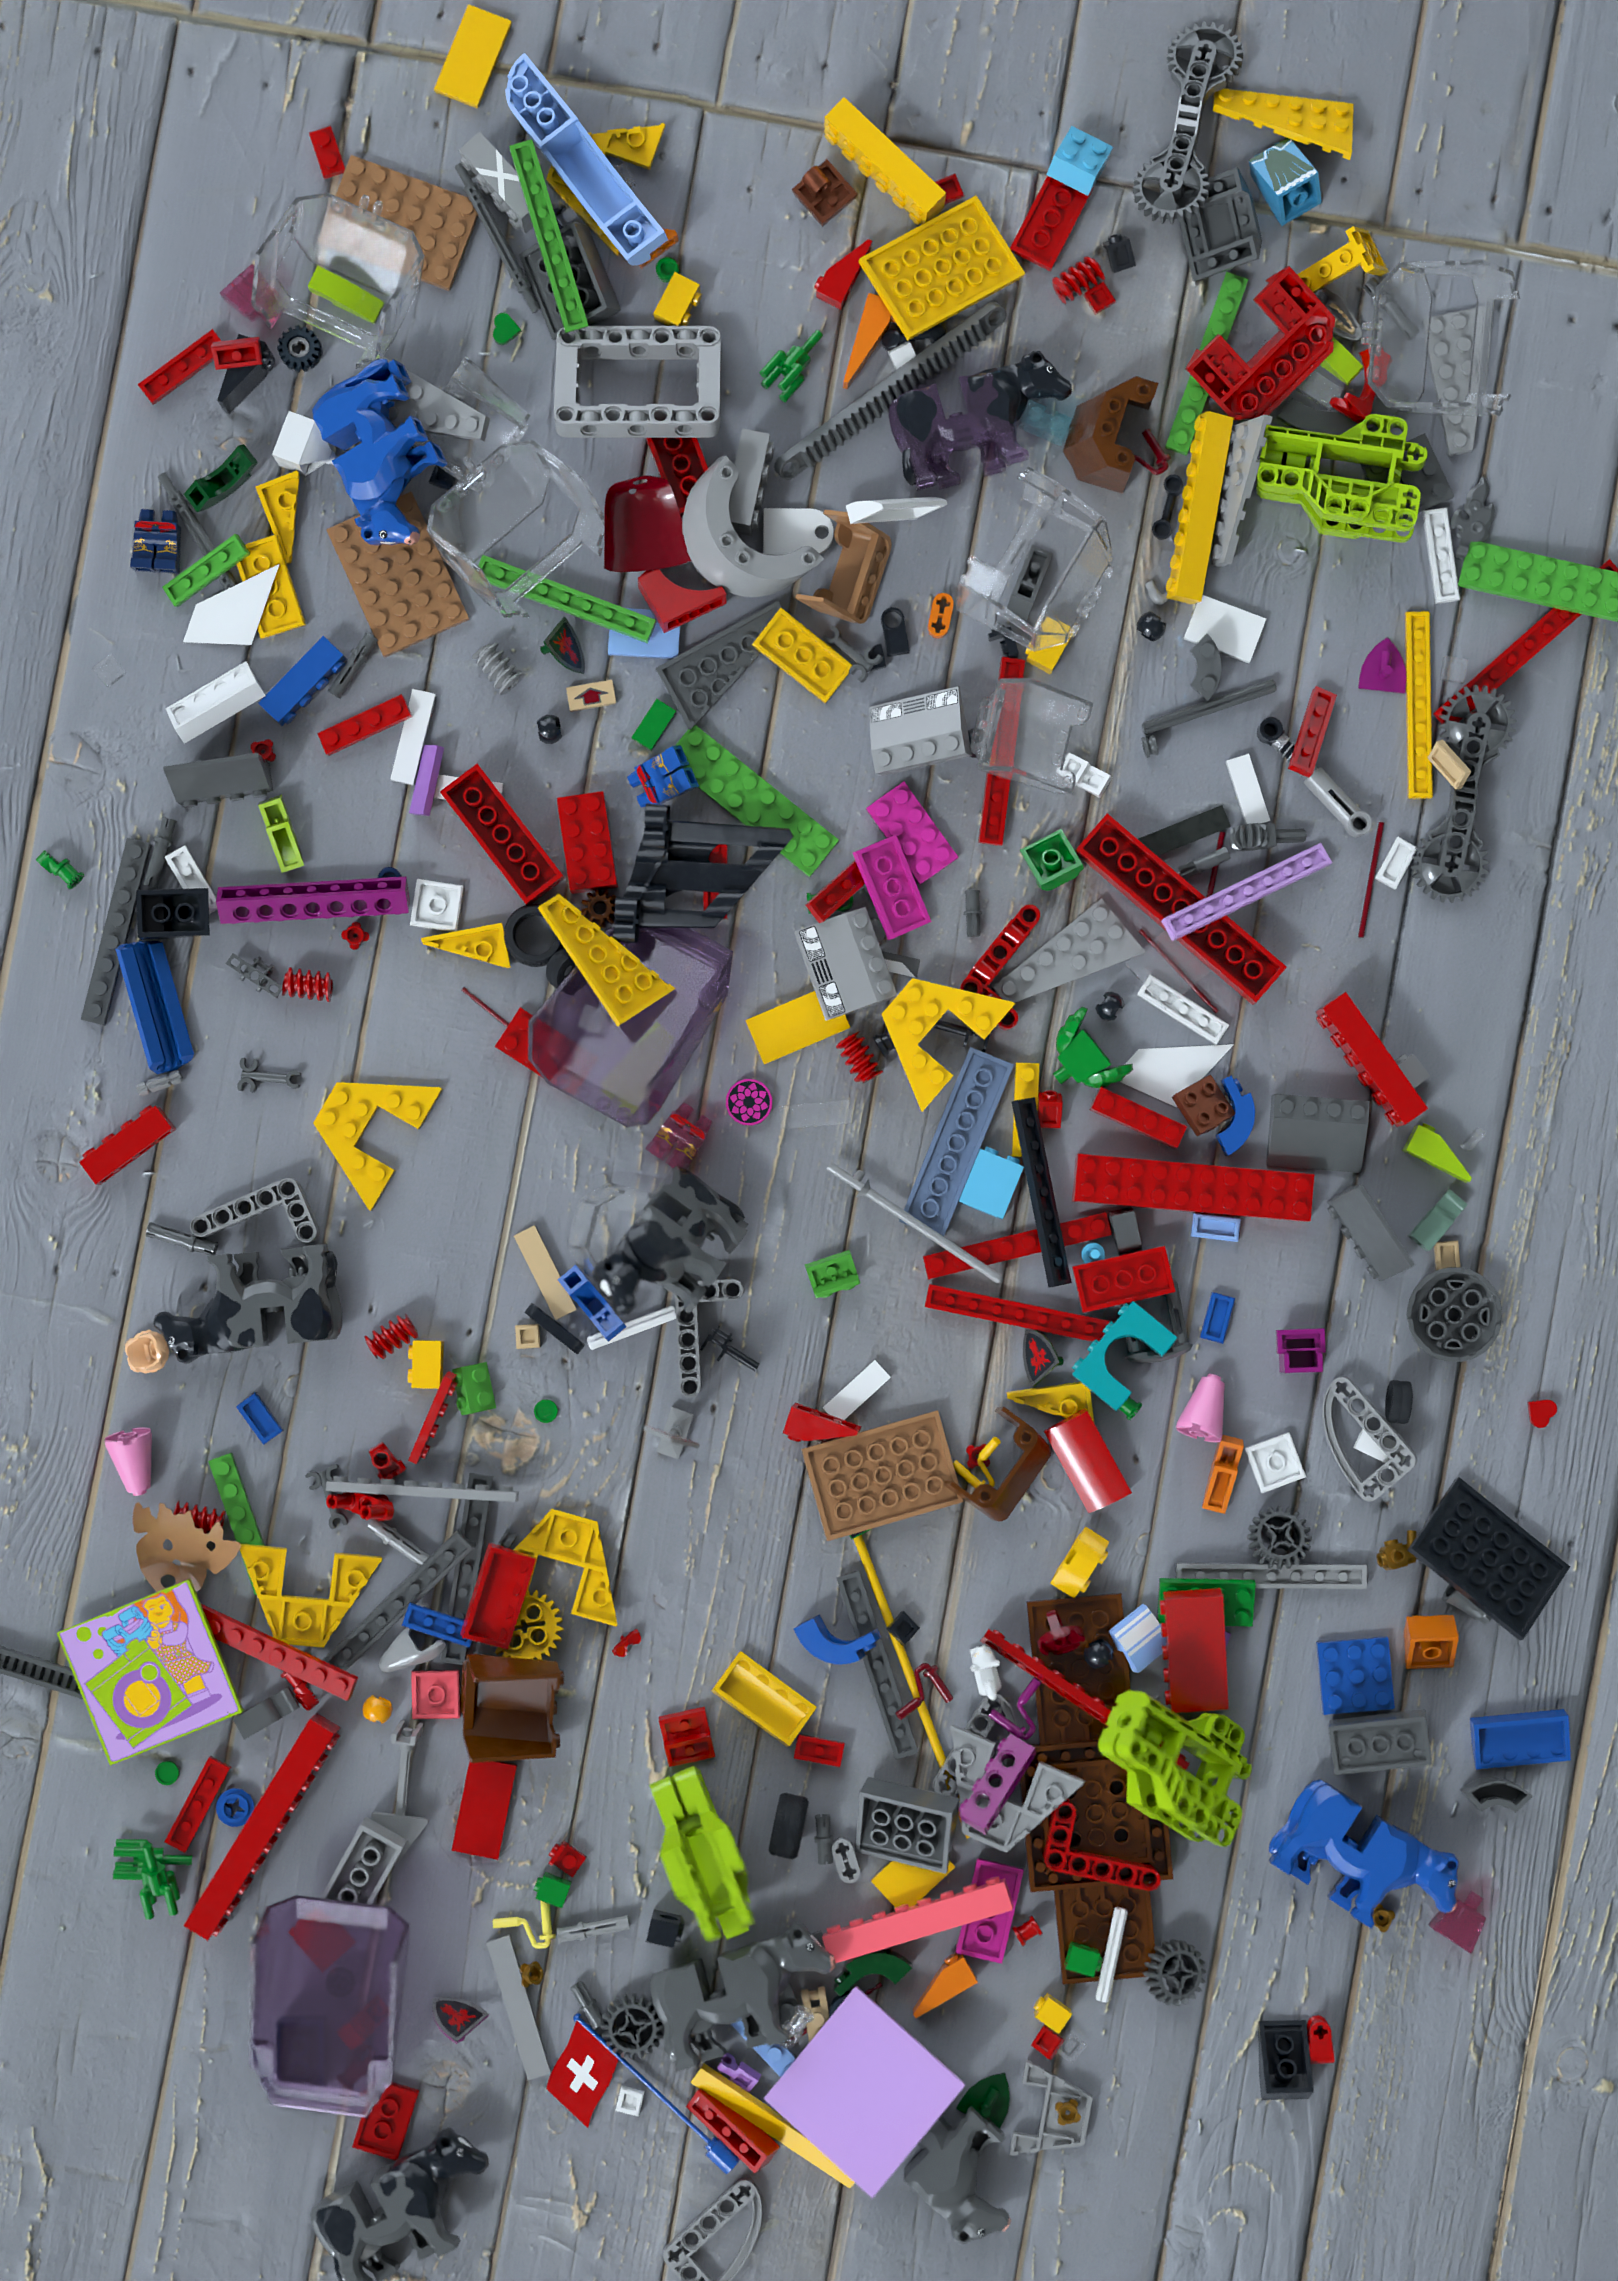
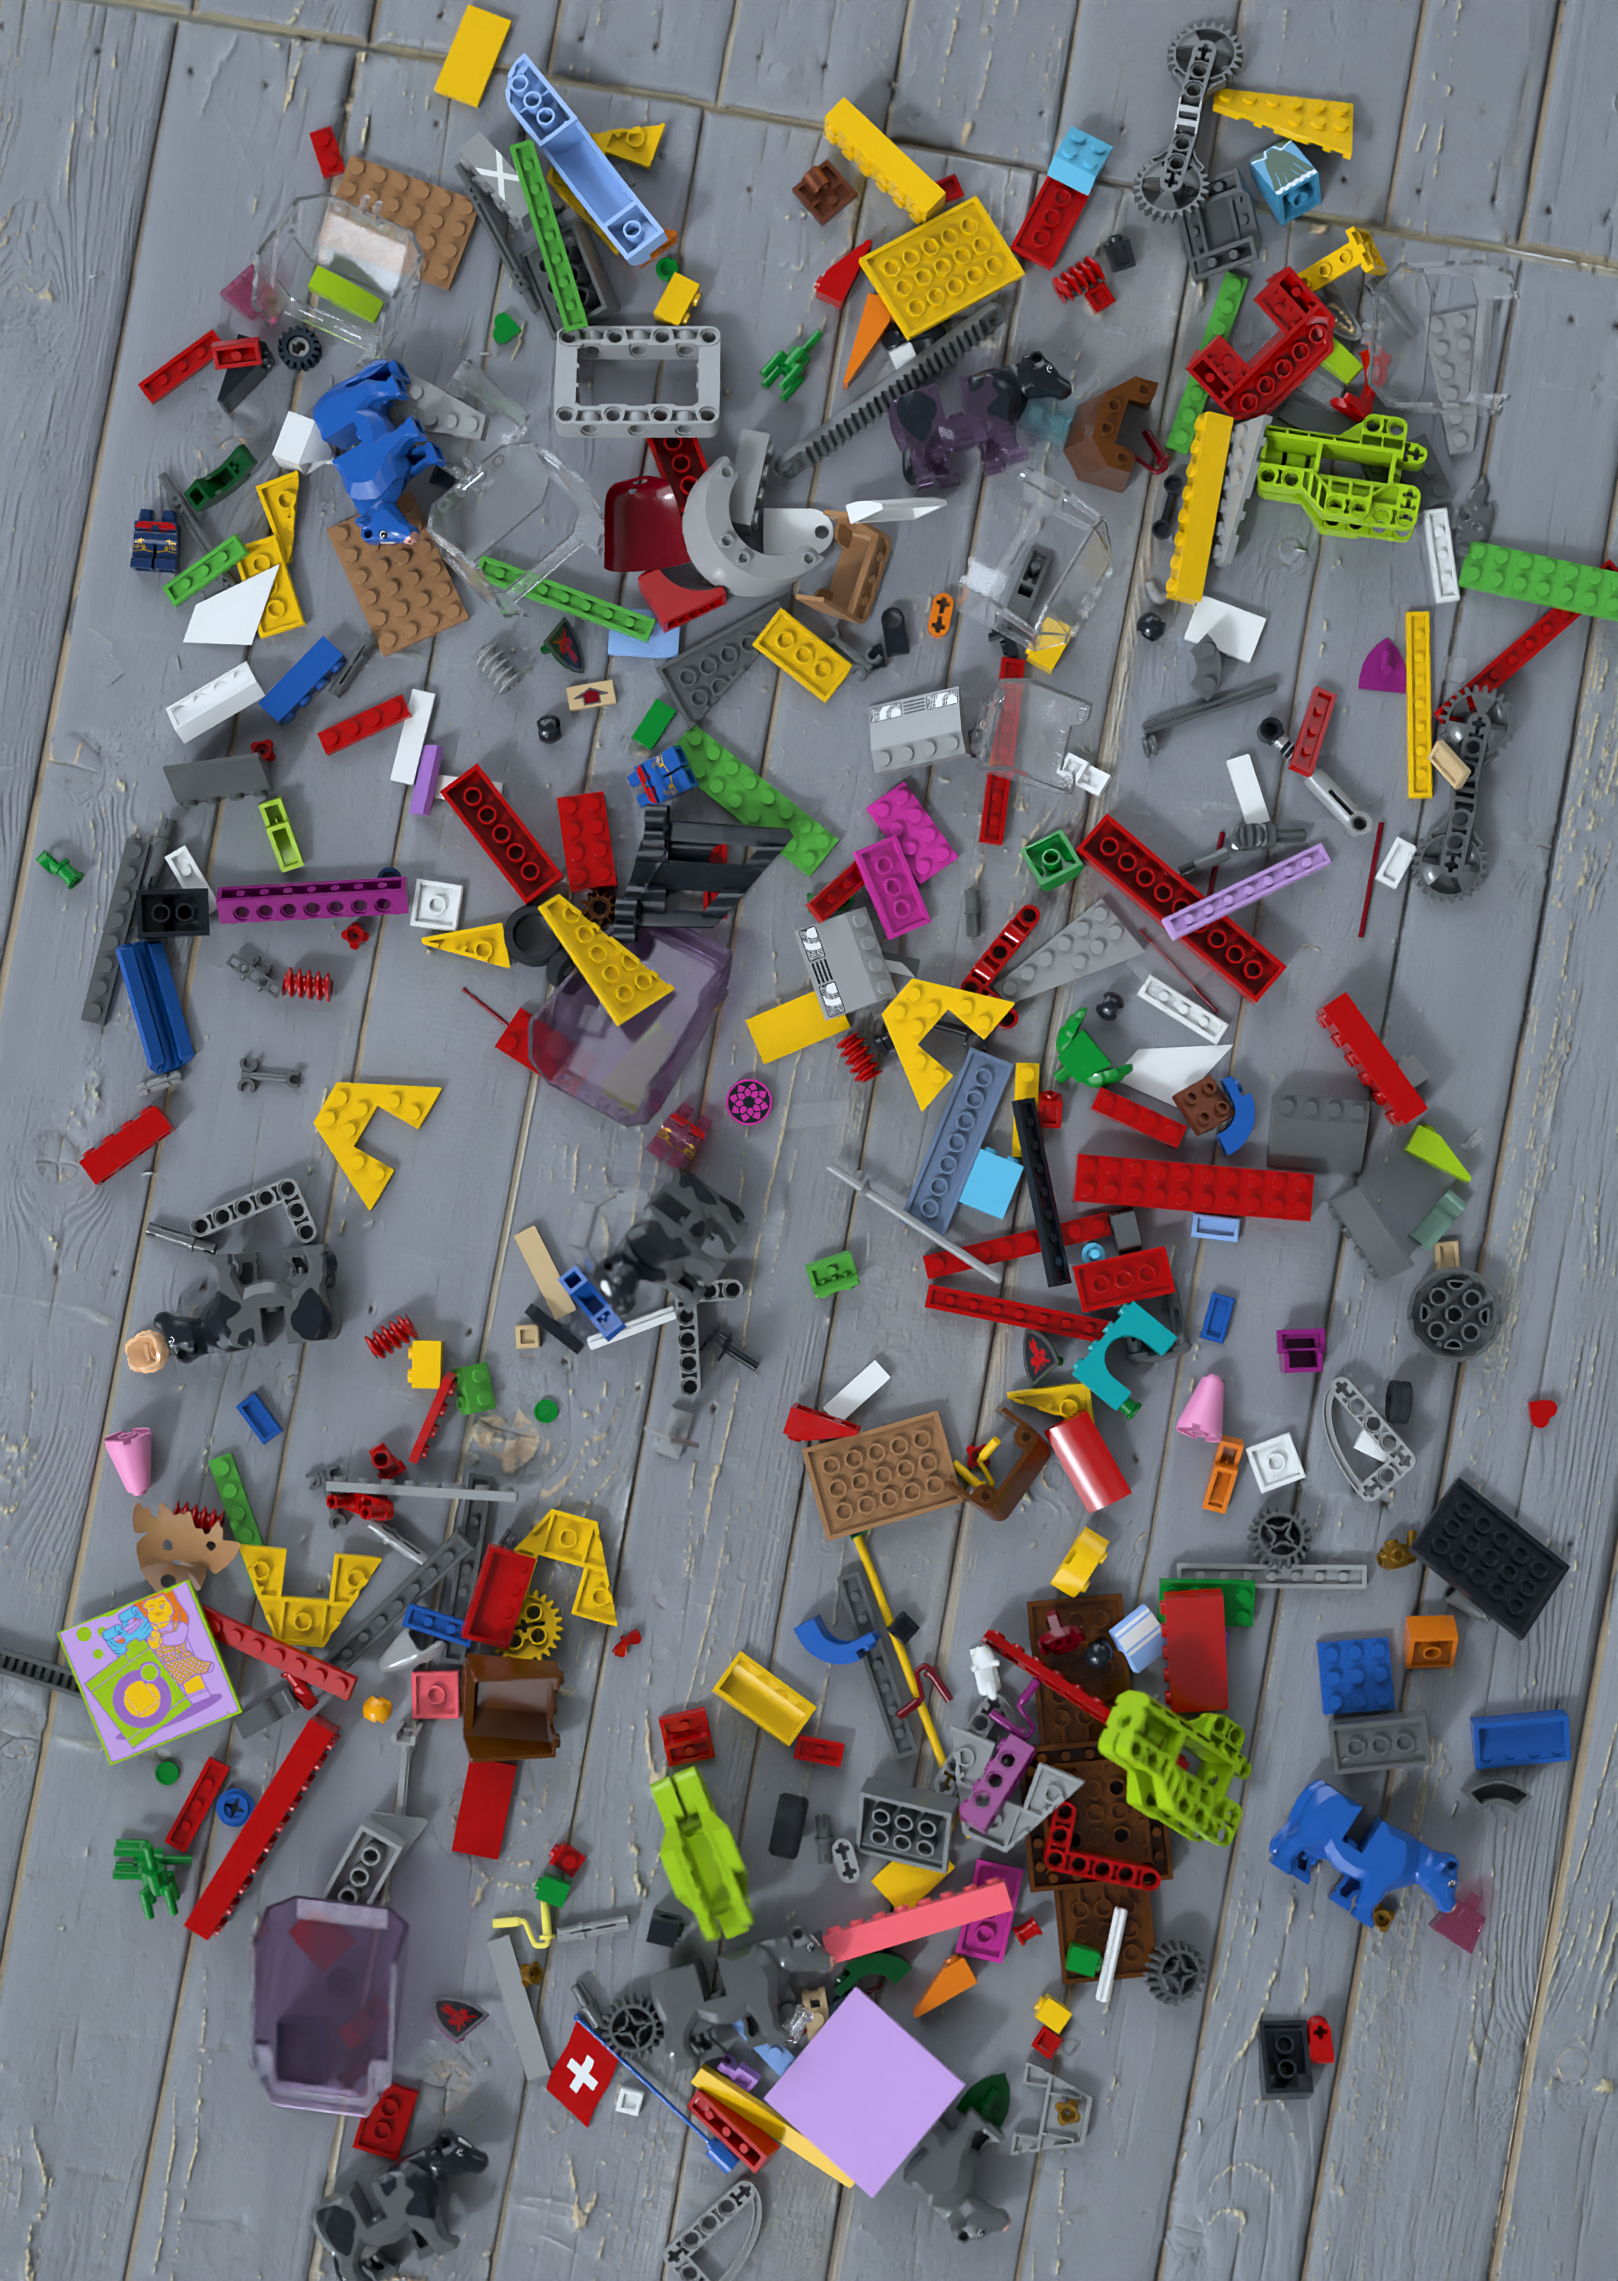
(1186, 831): pearl dark grey tile -> none

